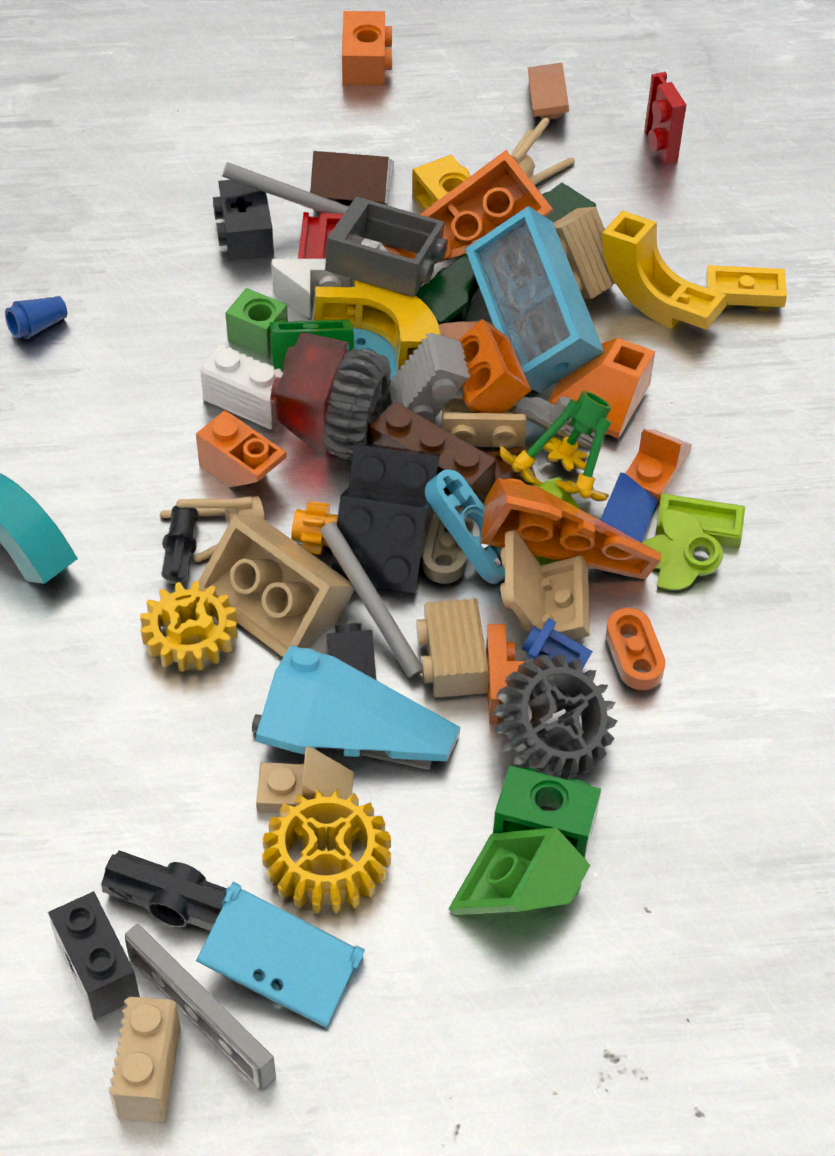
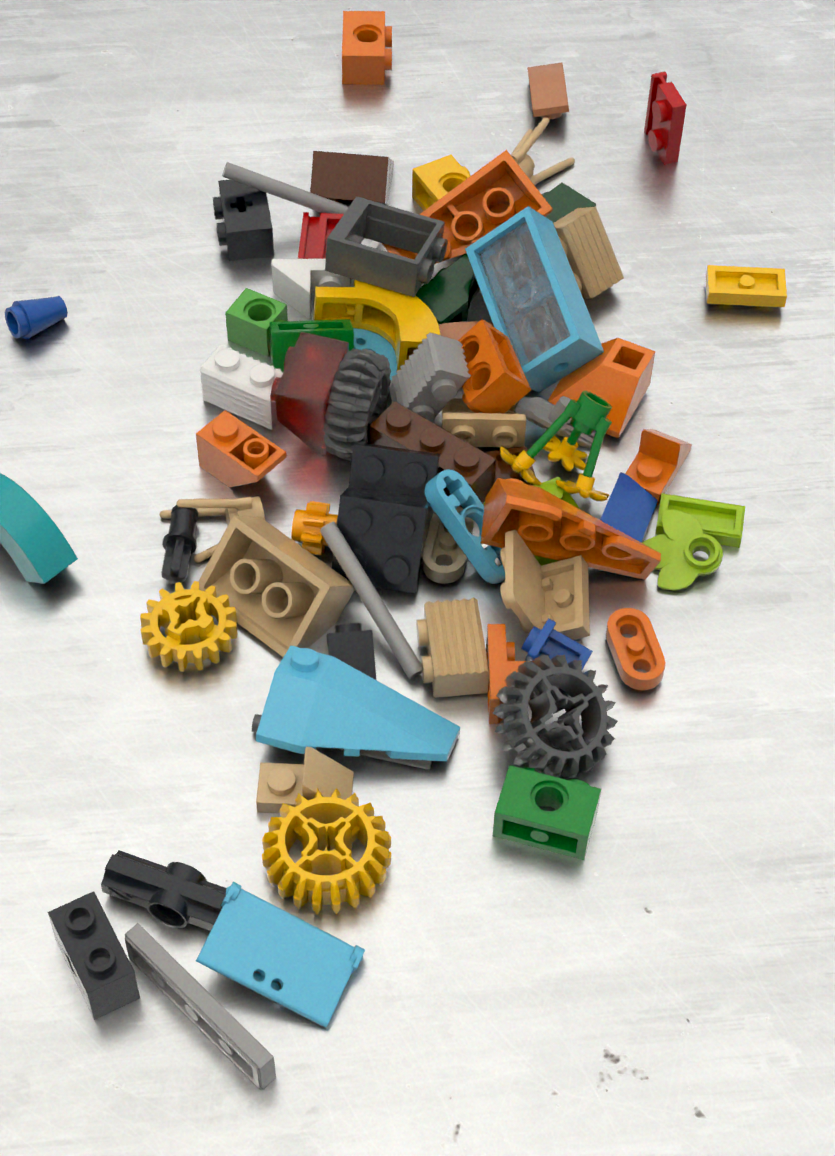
(145, 1059): tan brick -> none
(521, 873): bright green slope -> none
(648, 282): yellow arch -> none

